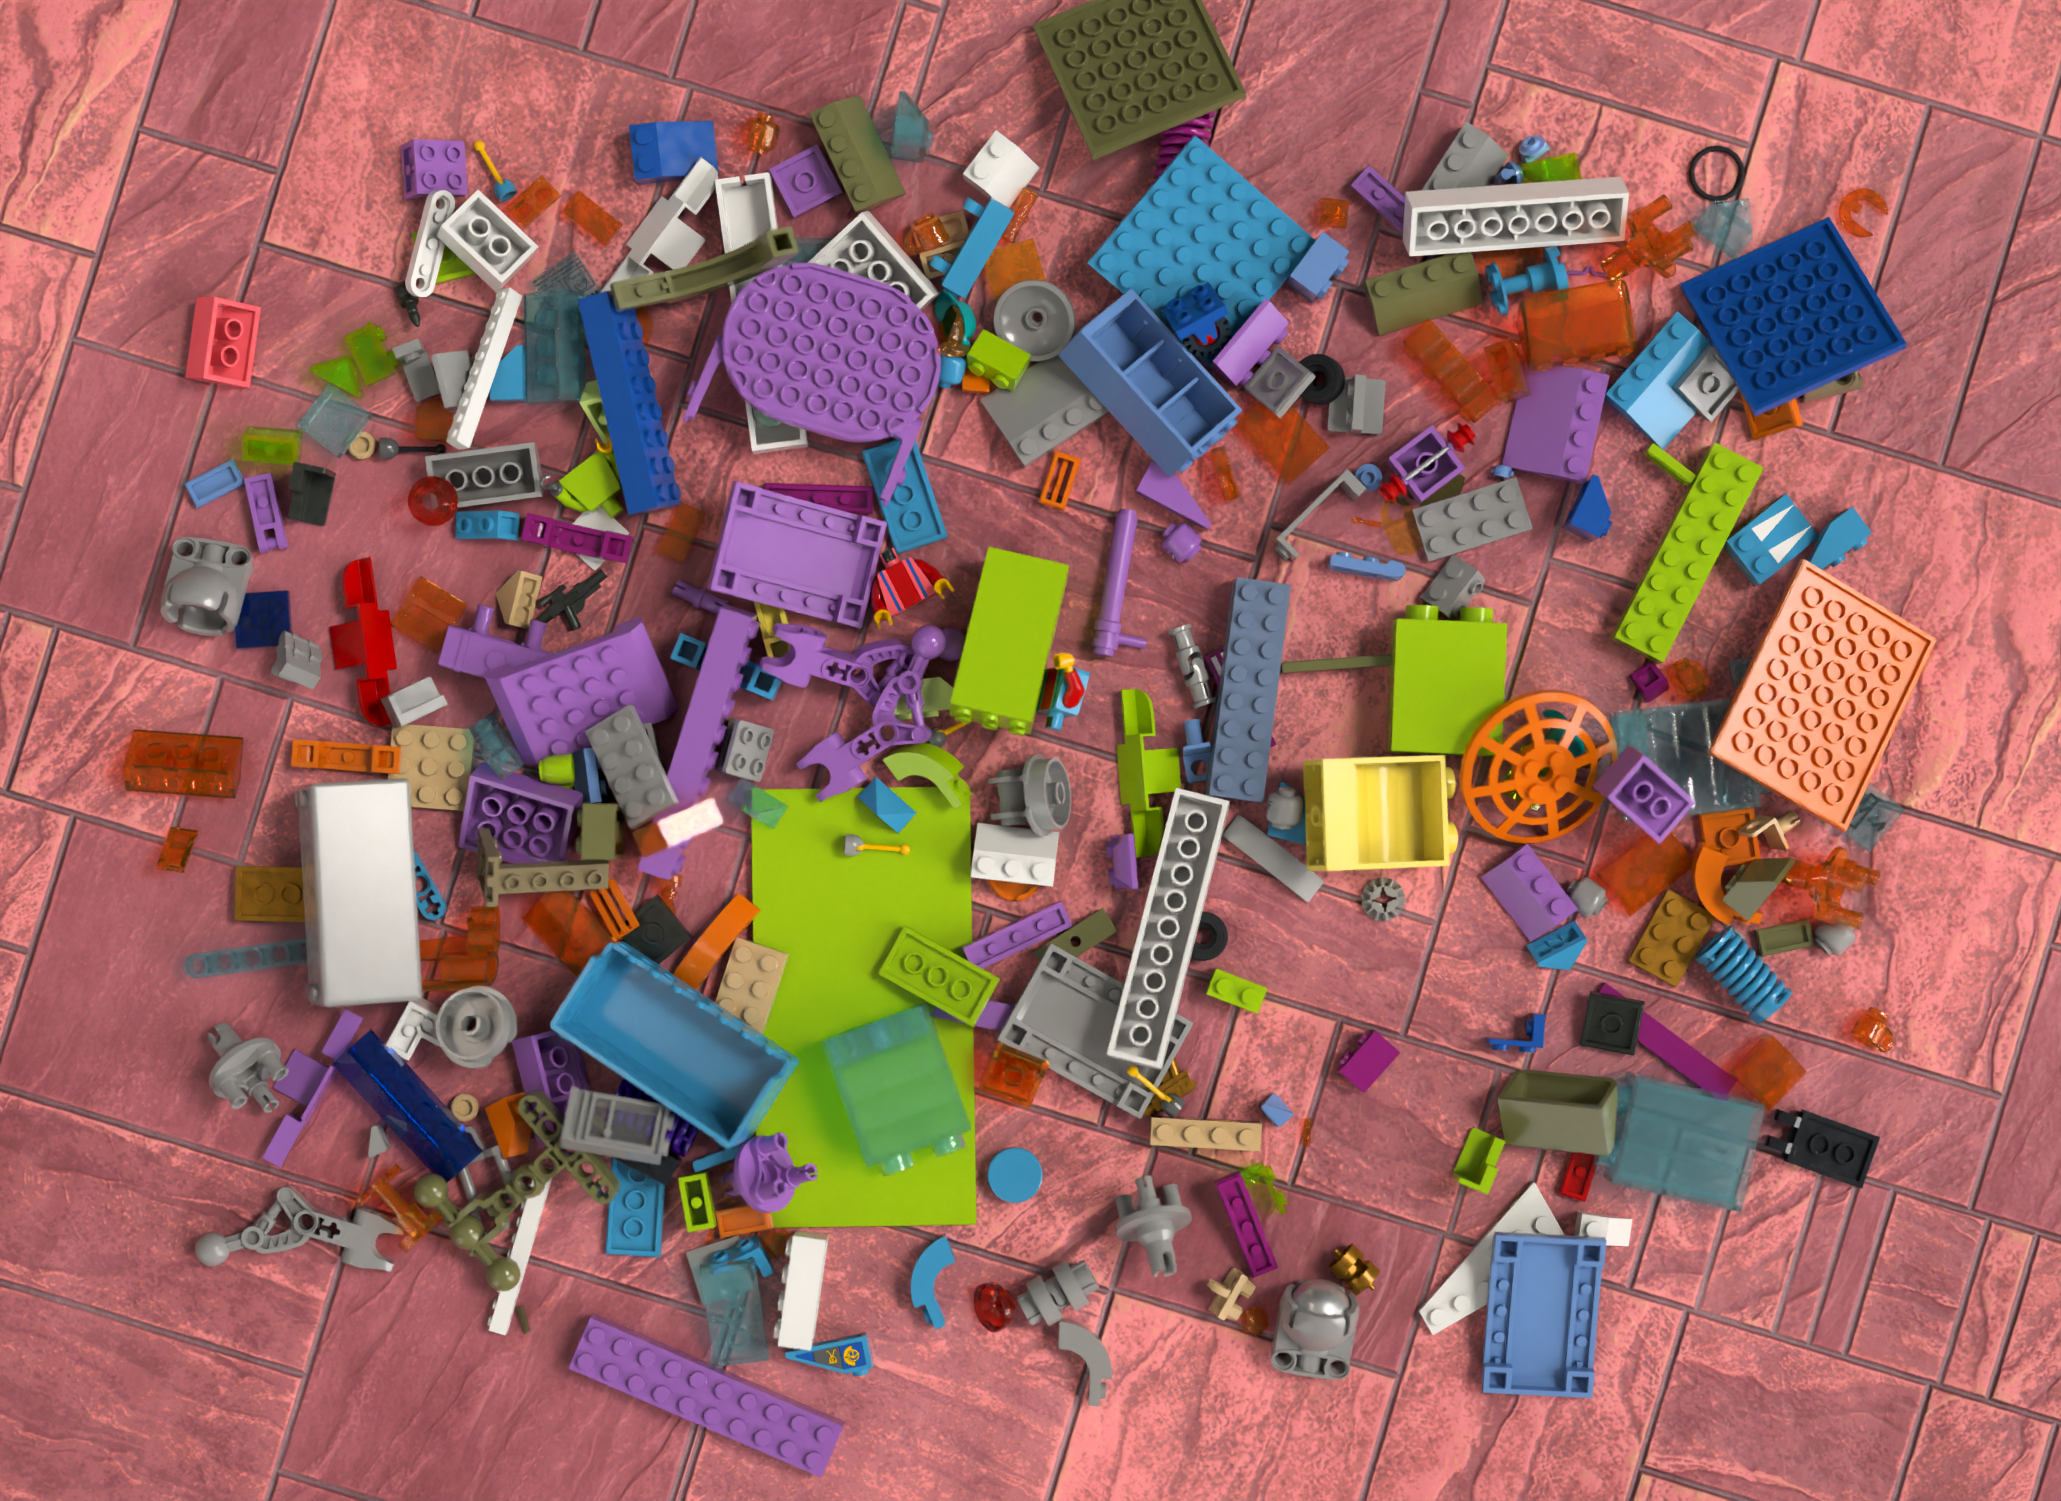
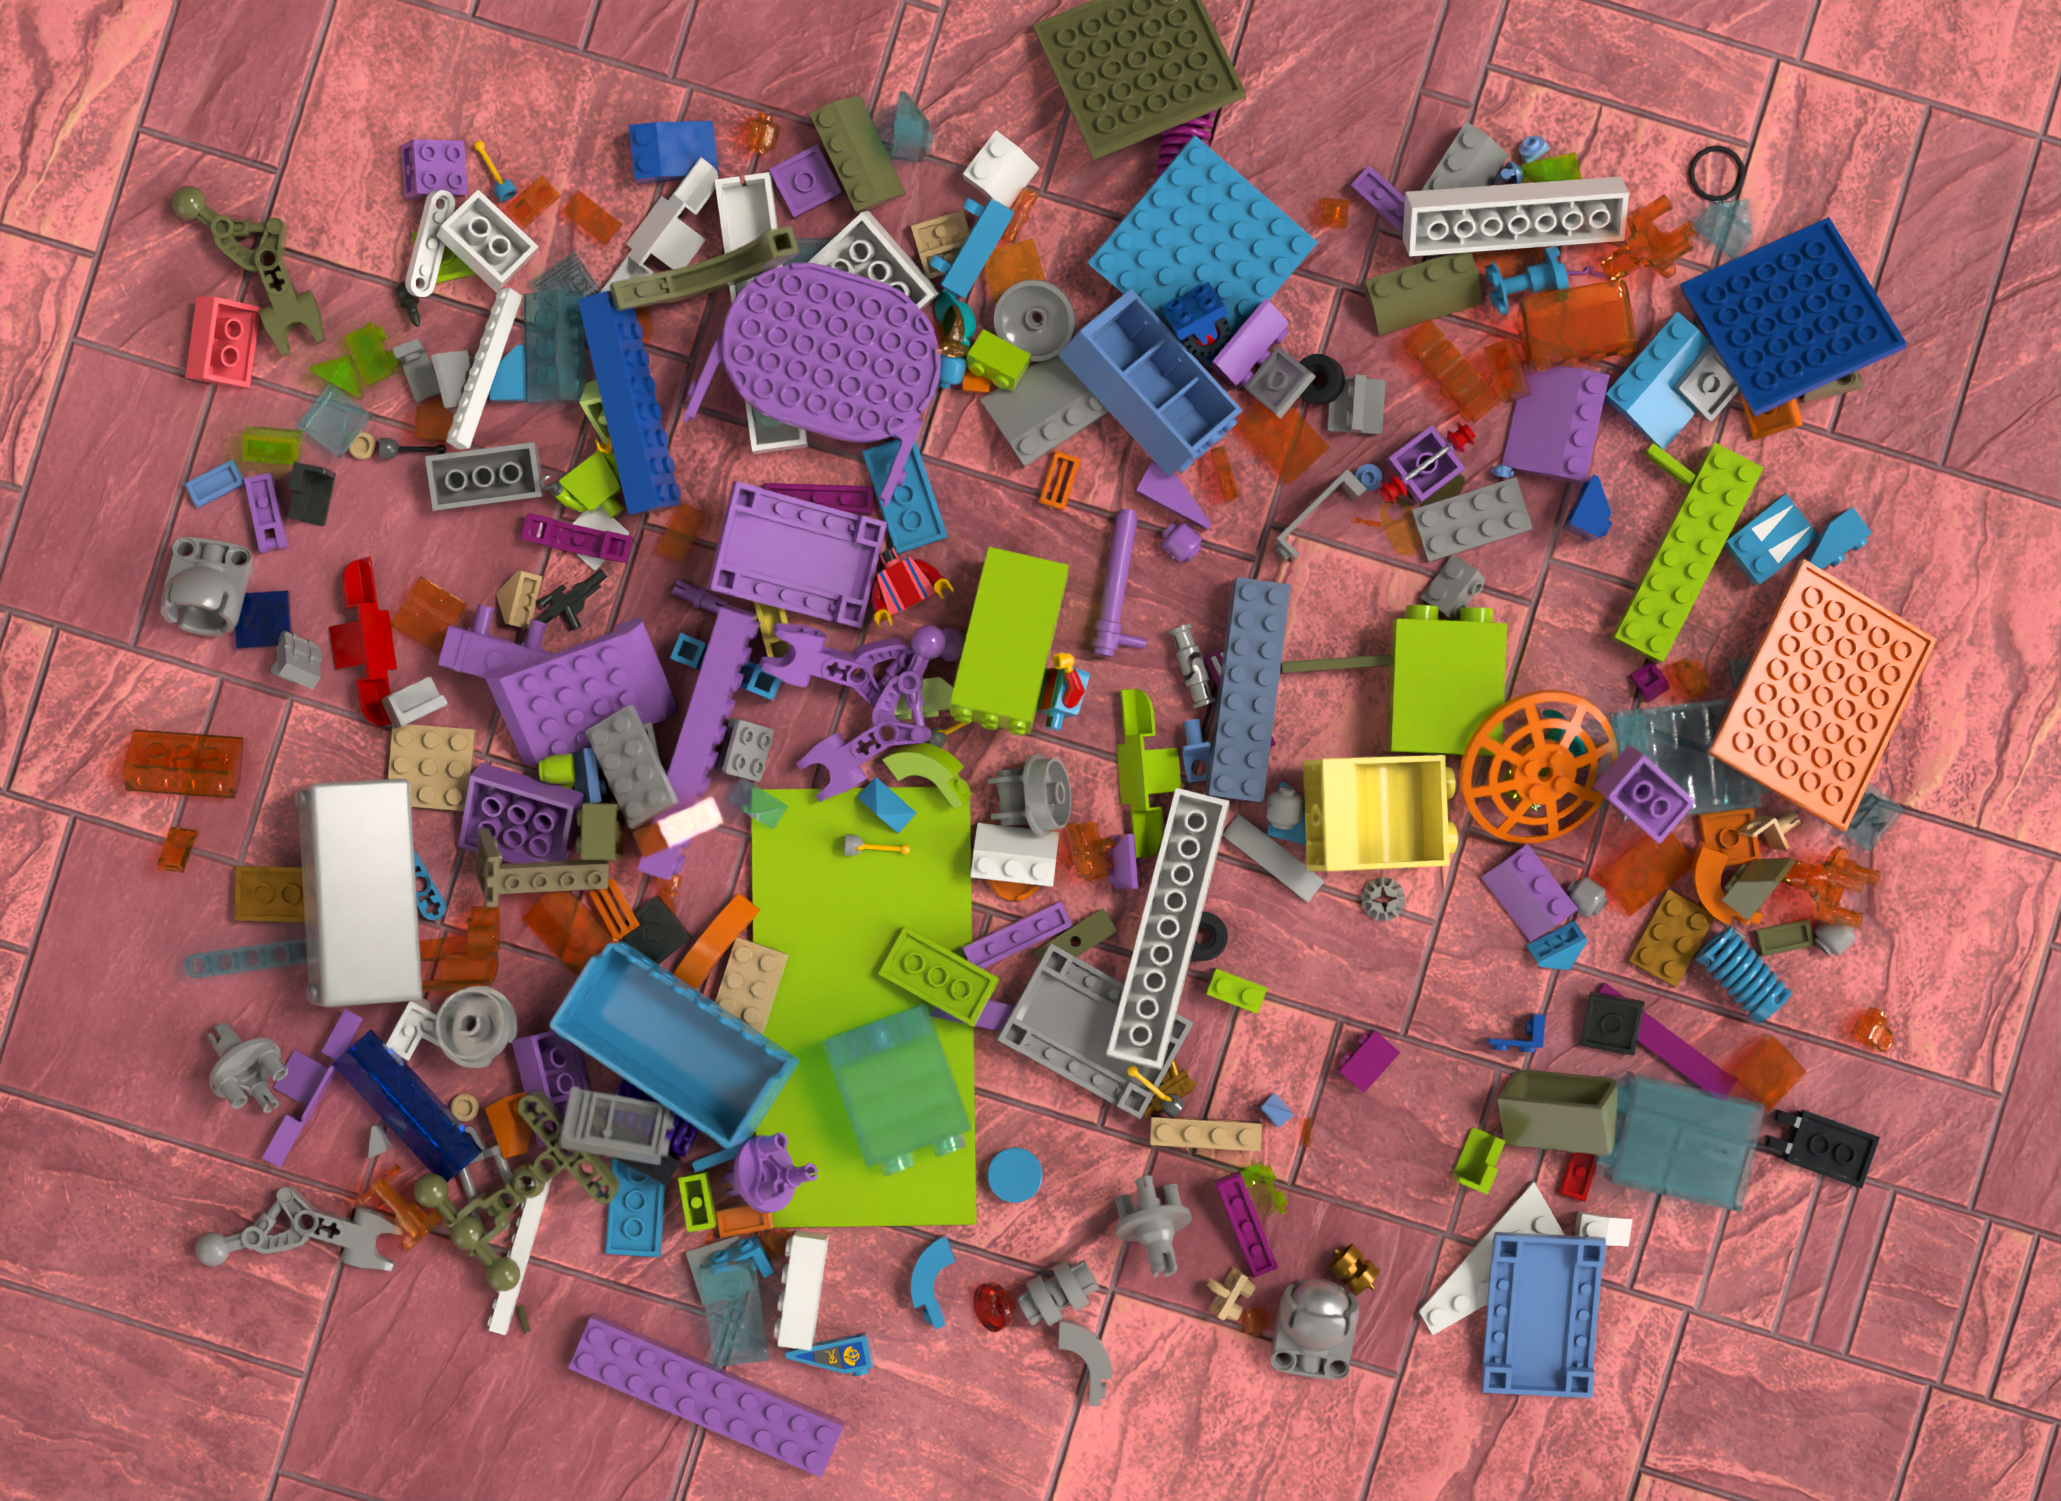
(286, 306): none -> olive piece
(346, 756): orange slope -> none
(447, 500): clear red piece -> none
(487, 525): dark azure bracket -> none
(496, 746): clear light blue brick -> none
(929, 233): clear orange piece -> none
(1013, 1075): clear orange slope -> none
(1088, 851): none -> clear orange pin
(1315, 270): medium blue brick -> none
(1367, 567): medium blue hinge -> none
(1851, 203): clear orange head -> none

